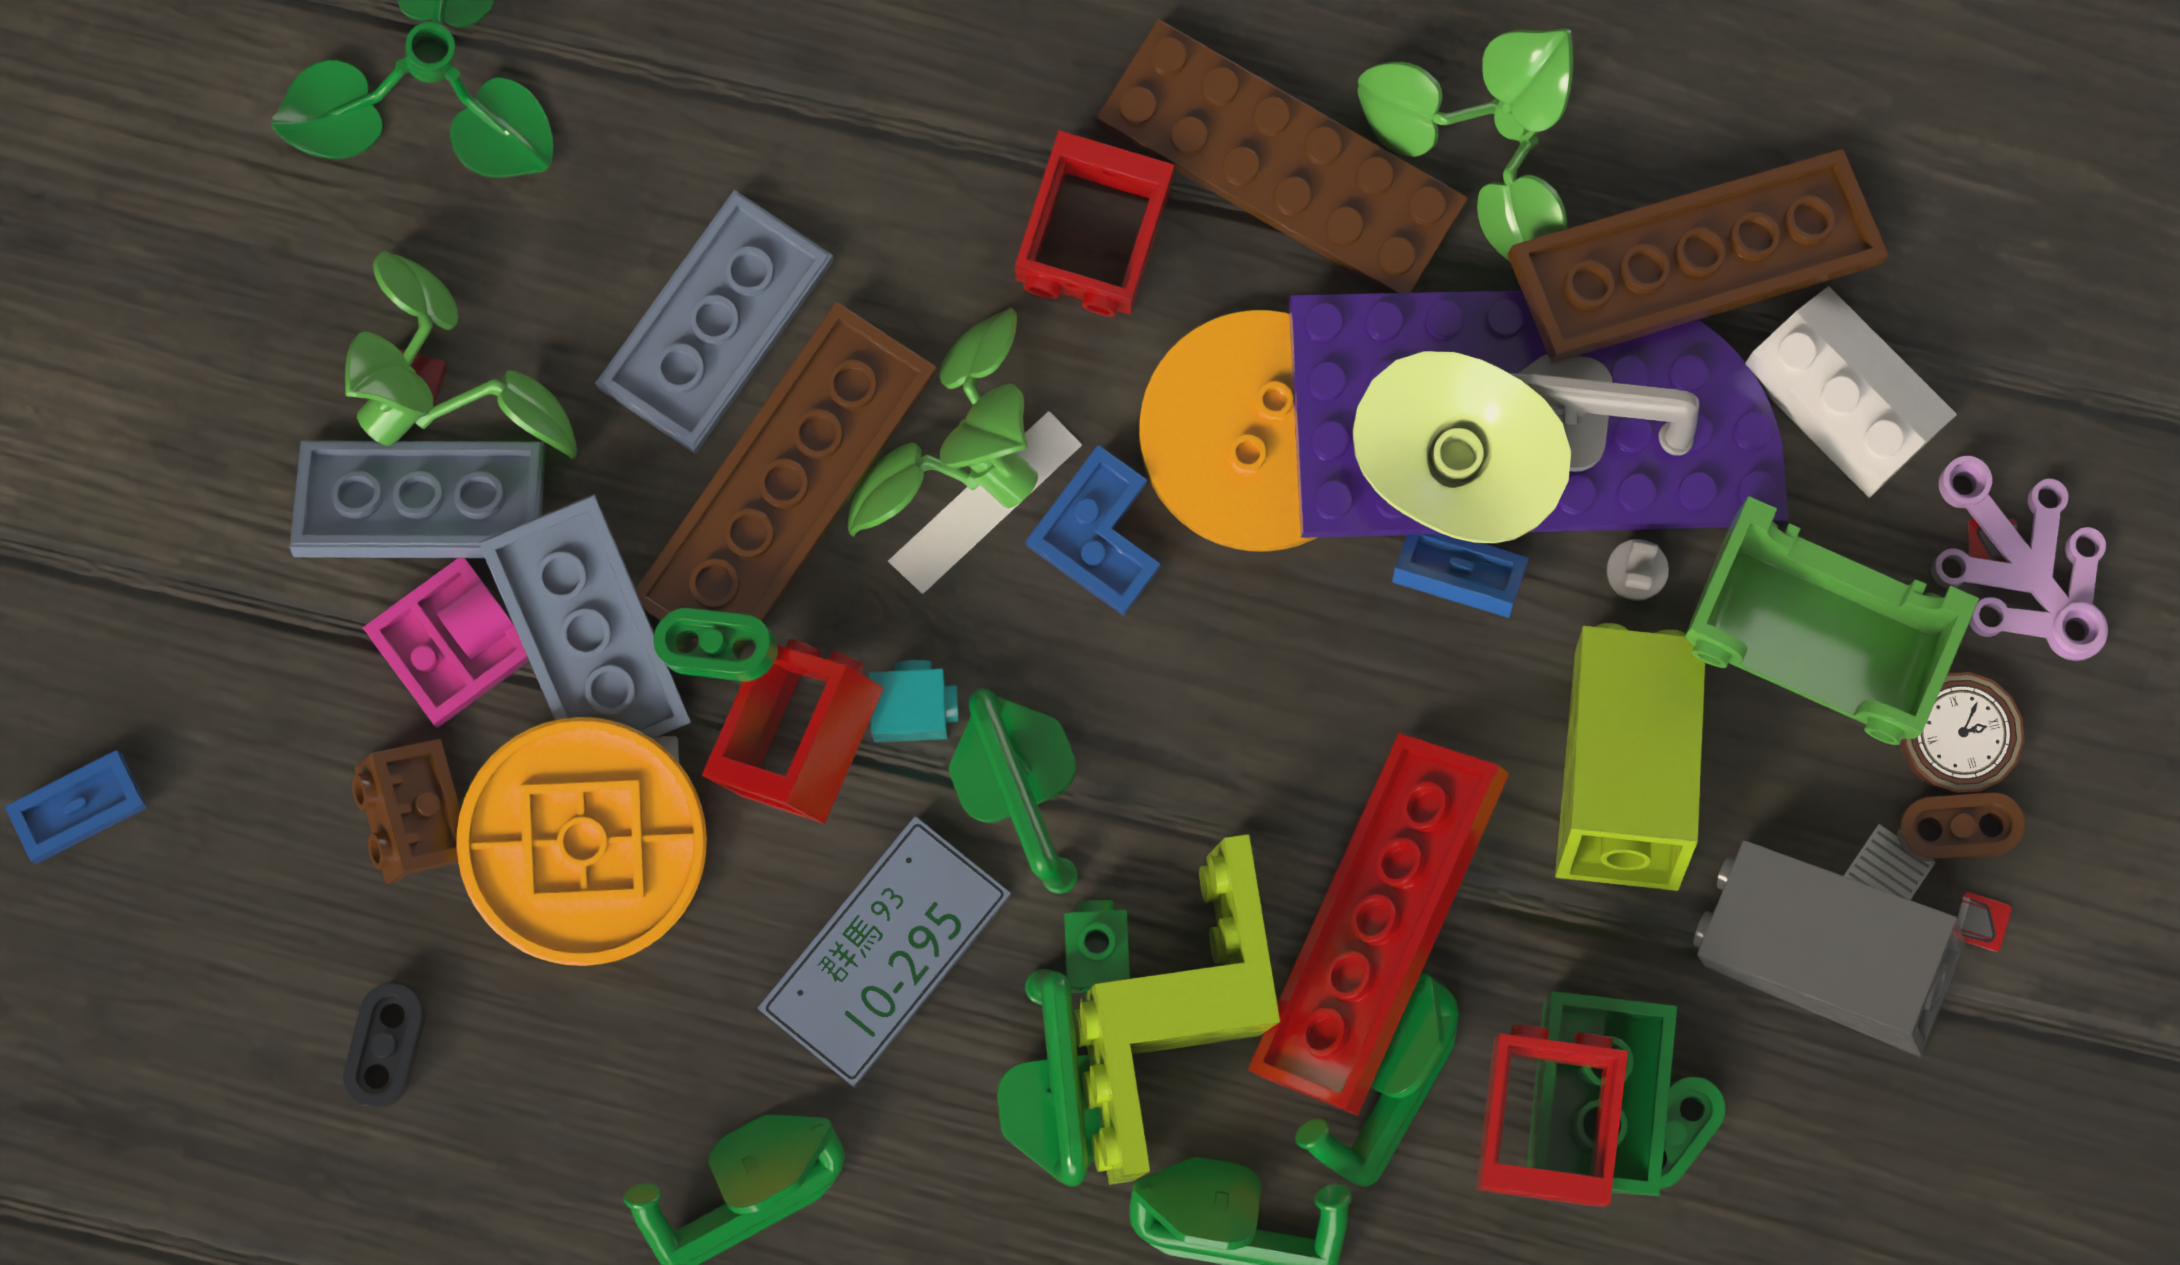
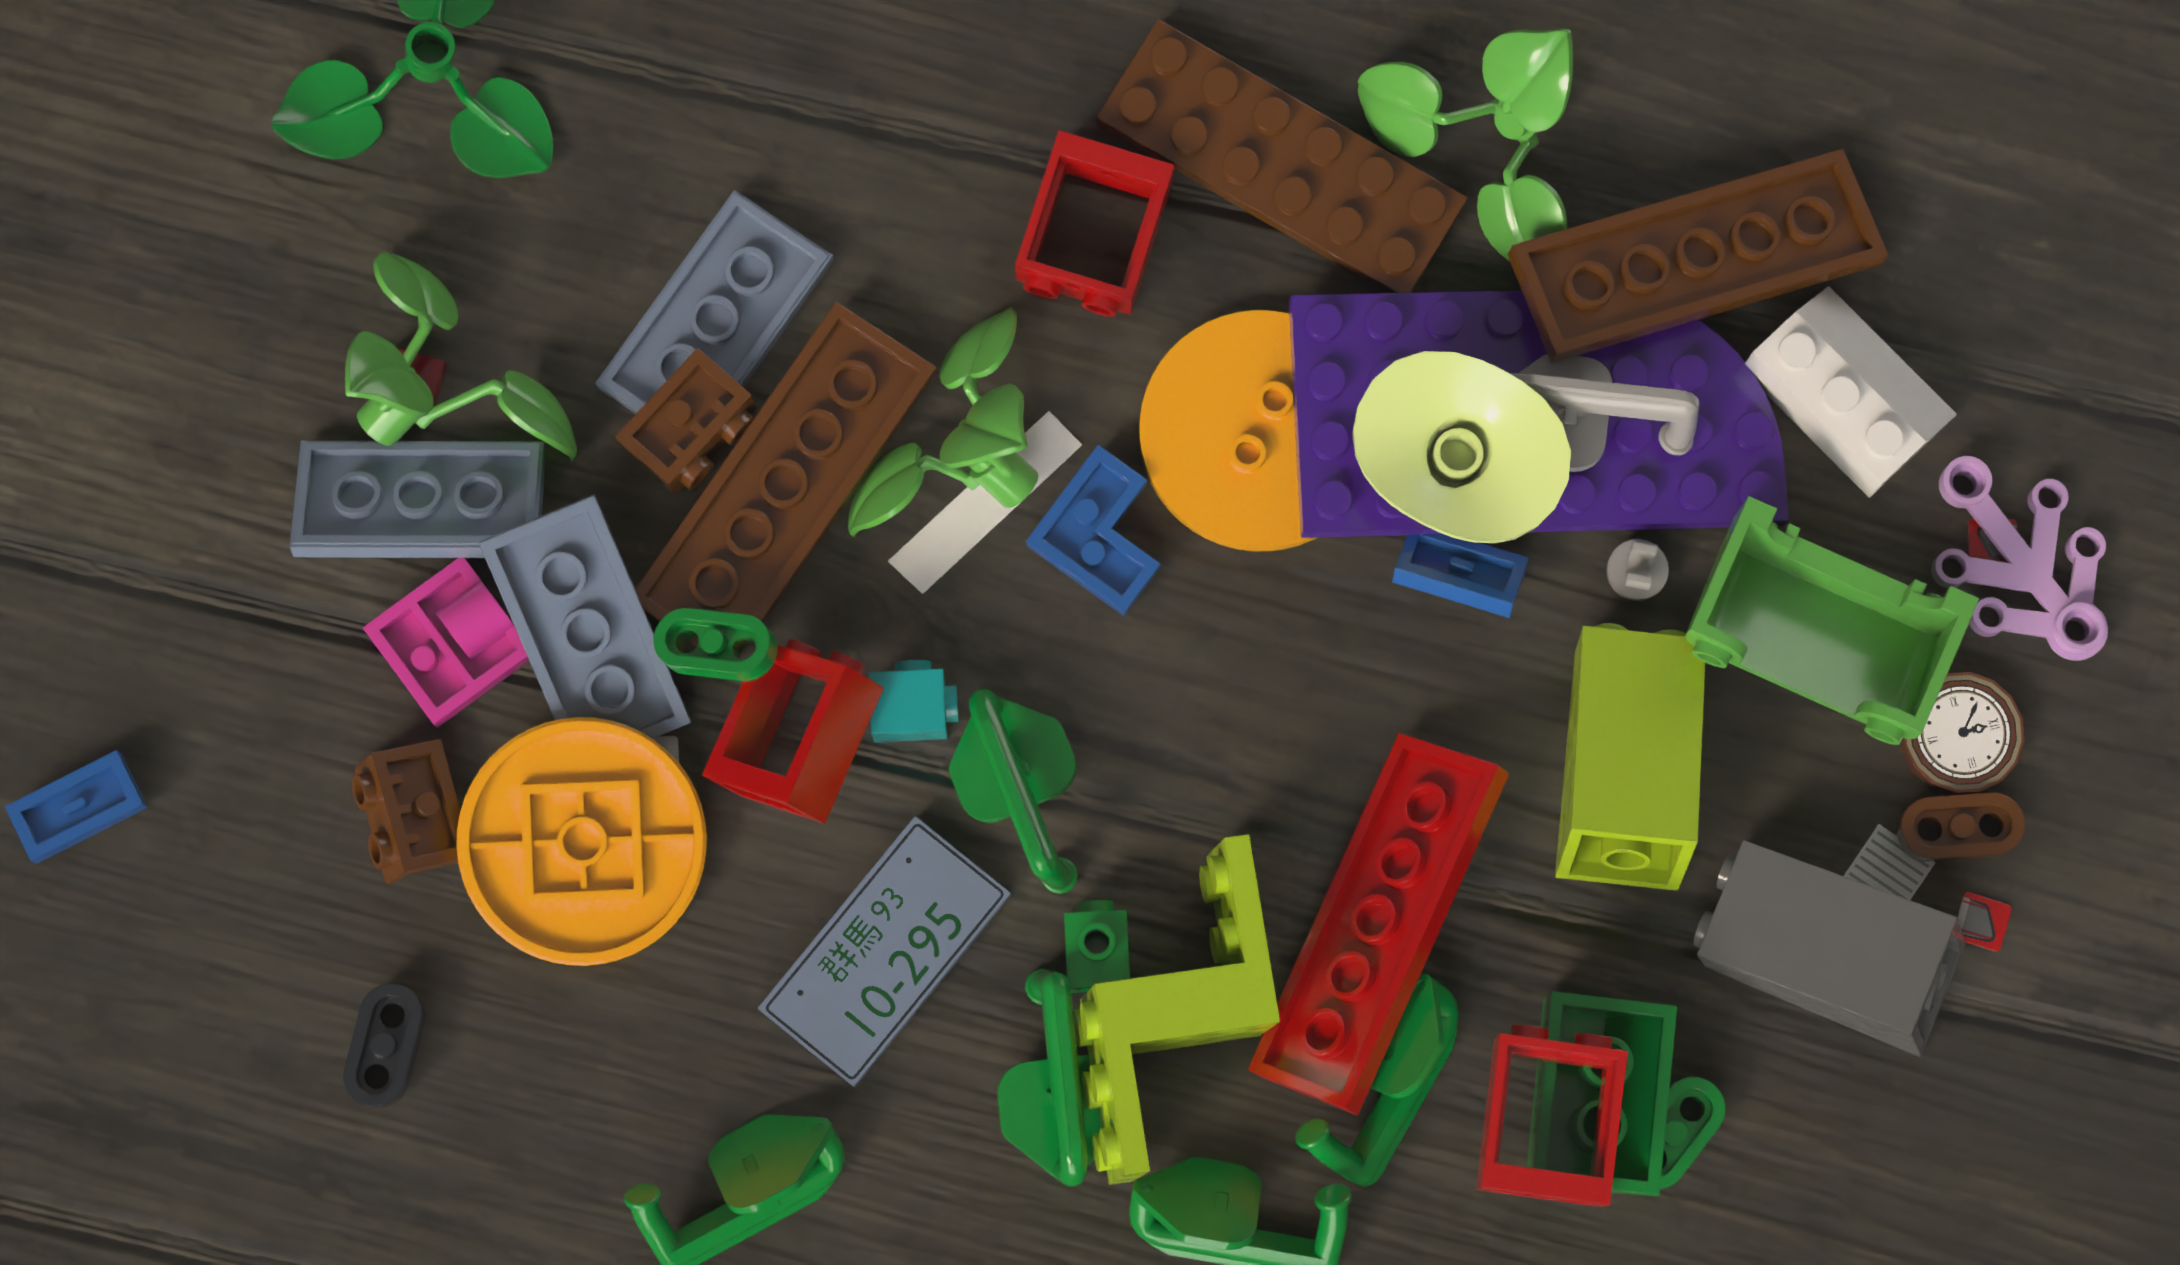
(688, 423): none -> reddish brown bracket

